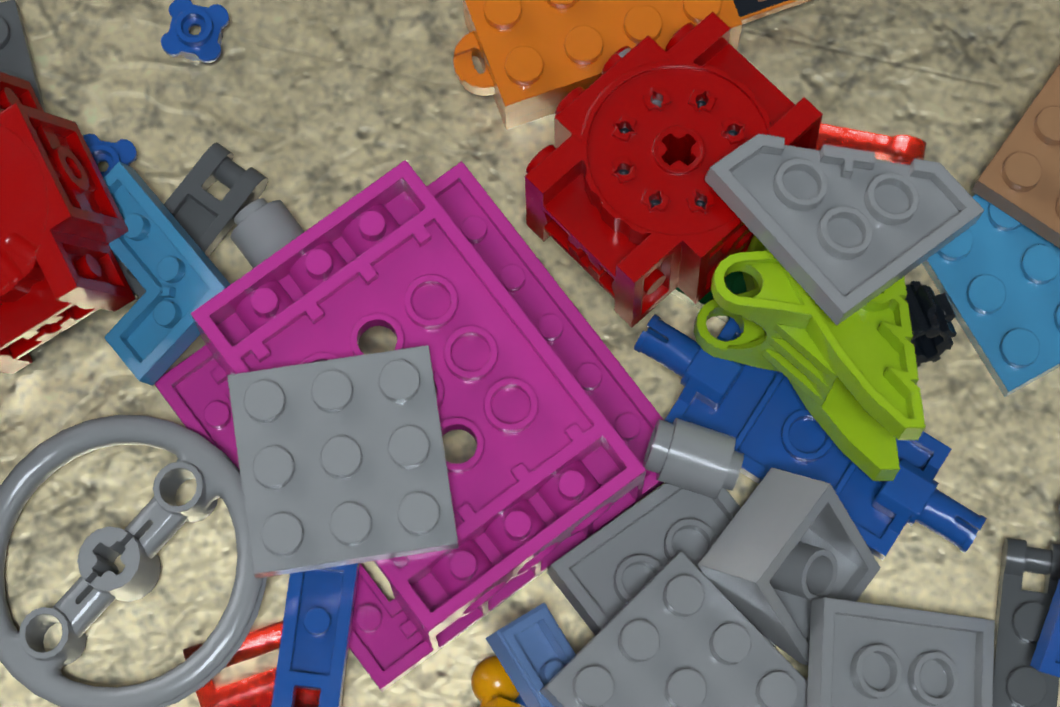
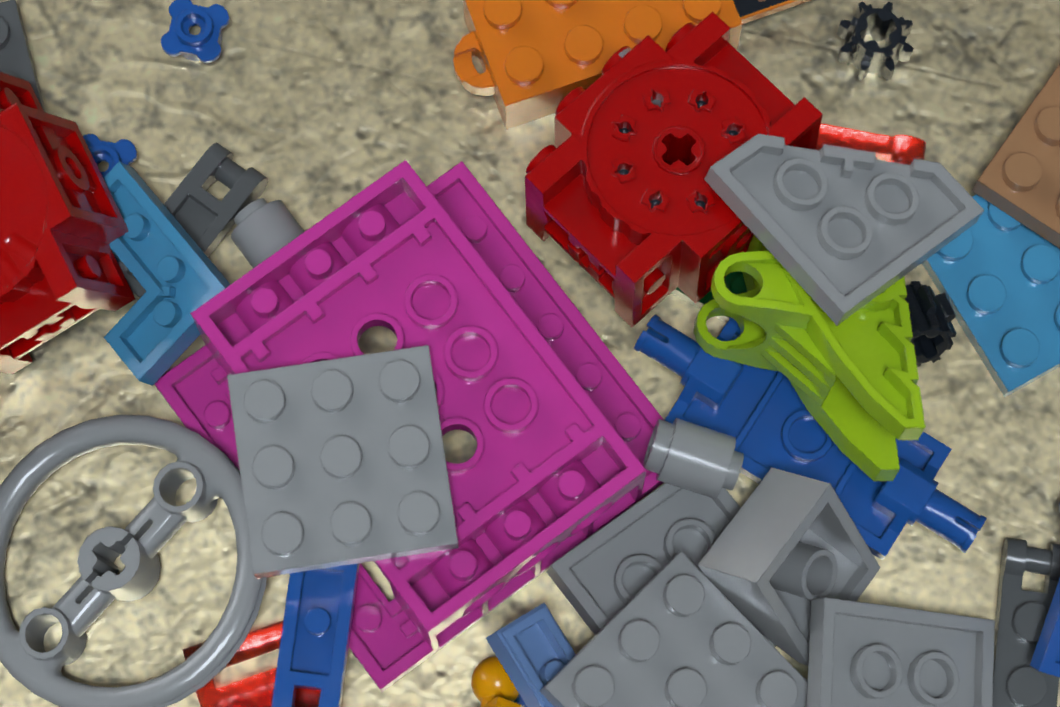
(881, 26): none -> black gear

